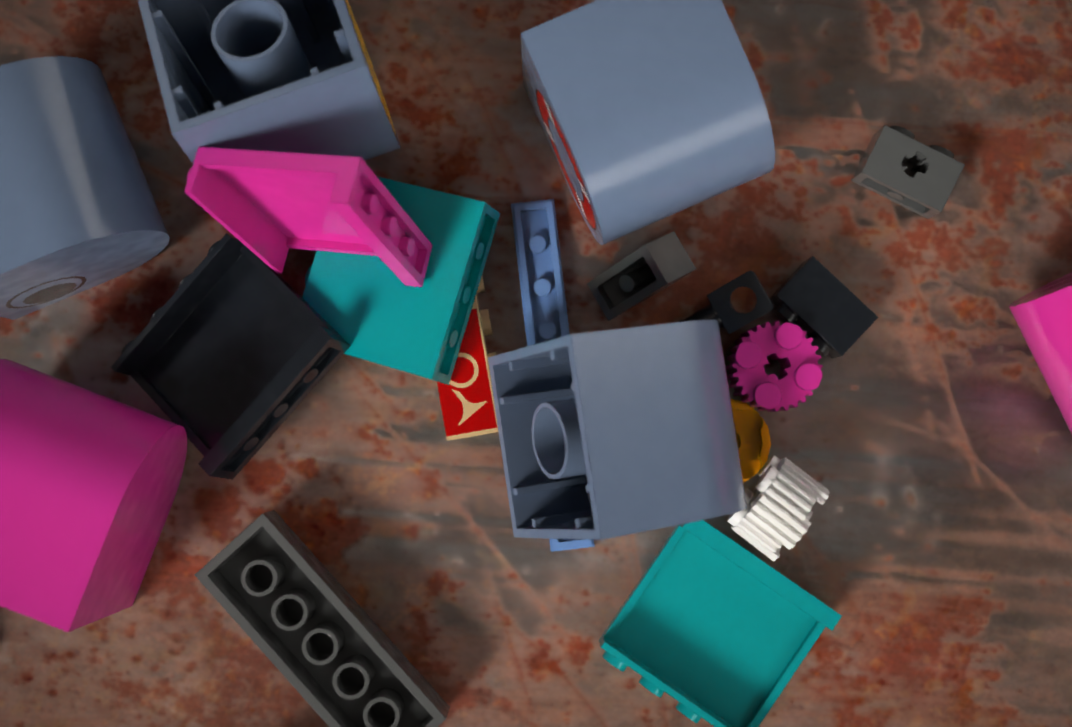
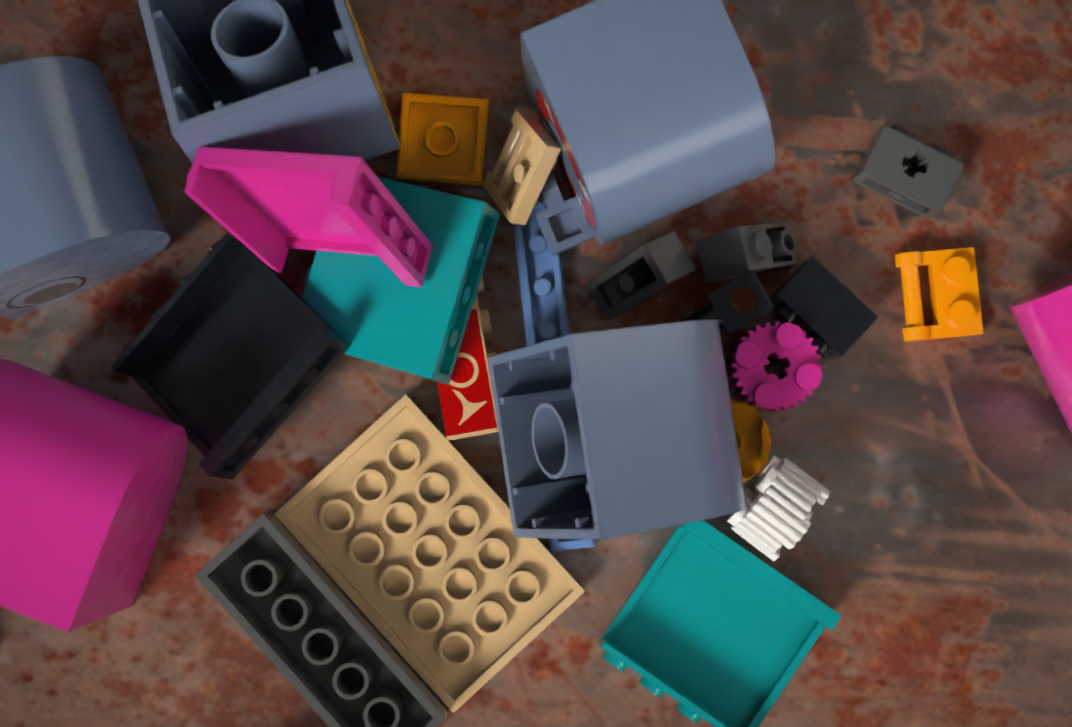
(429, 553): none -> tan plate
(442, 140): none -> light orange tile
(522, 166): none -> tan plate
(562, 221): none -> sand blue plate
(746, 249): none -> dark grey slope
(951, 289): none -> light orange plate

